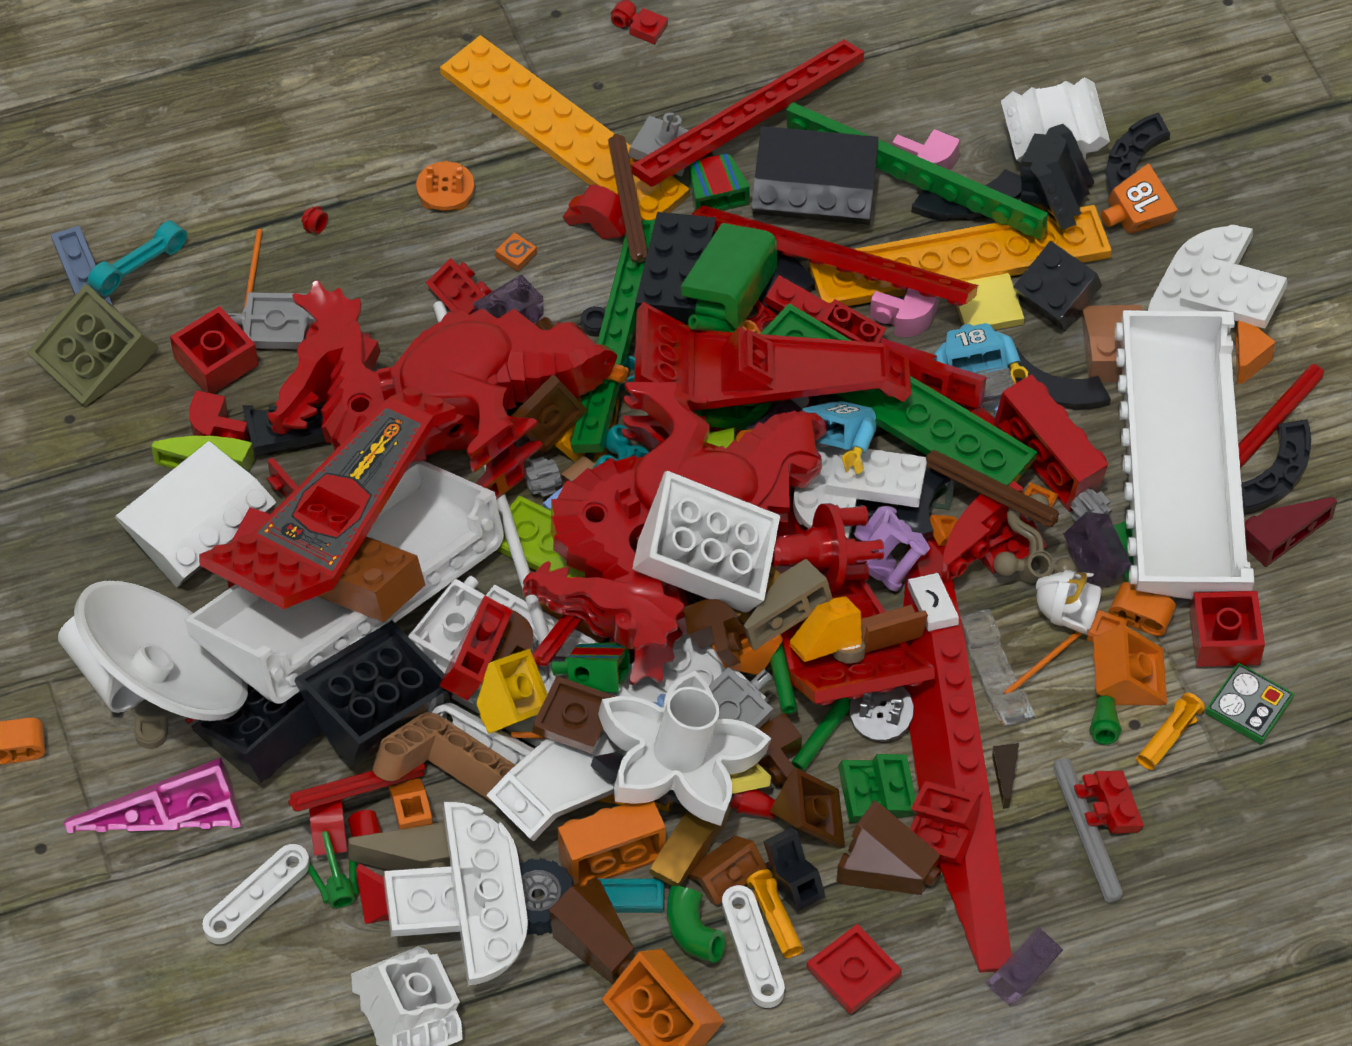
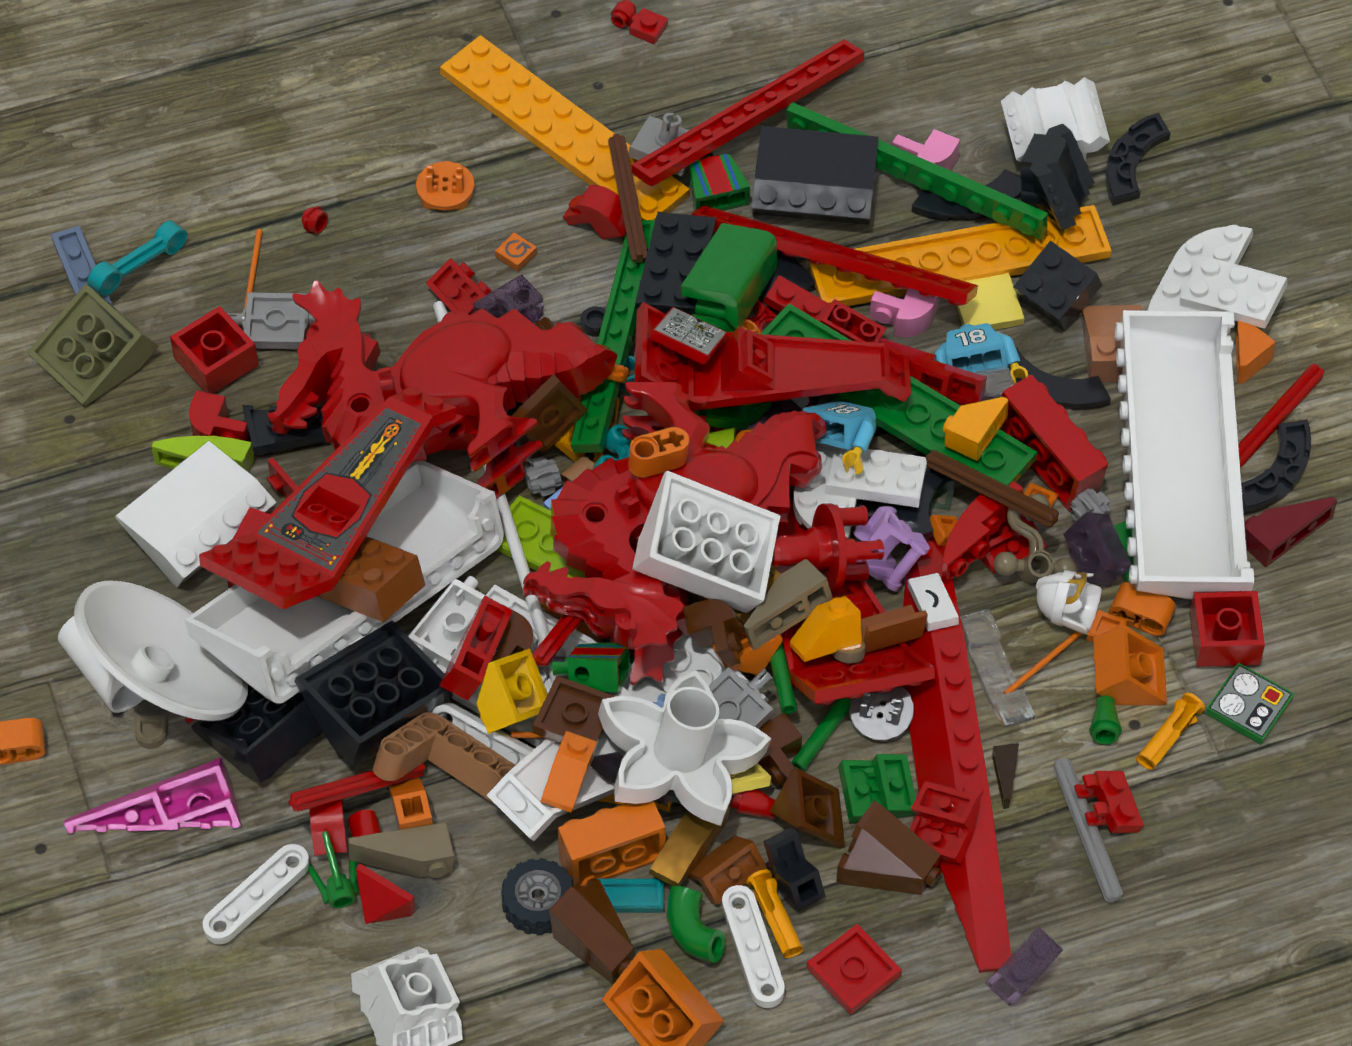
(474, 896): white plate -> none
(569, 771): none -> orange slope
(664, 452): none -> orange beam
(688, 336): none -> tile
(975, 426): none -> light orange slope
(1139, 203): orange torso -> none

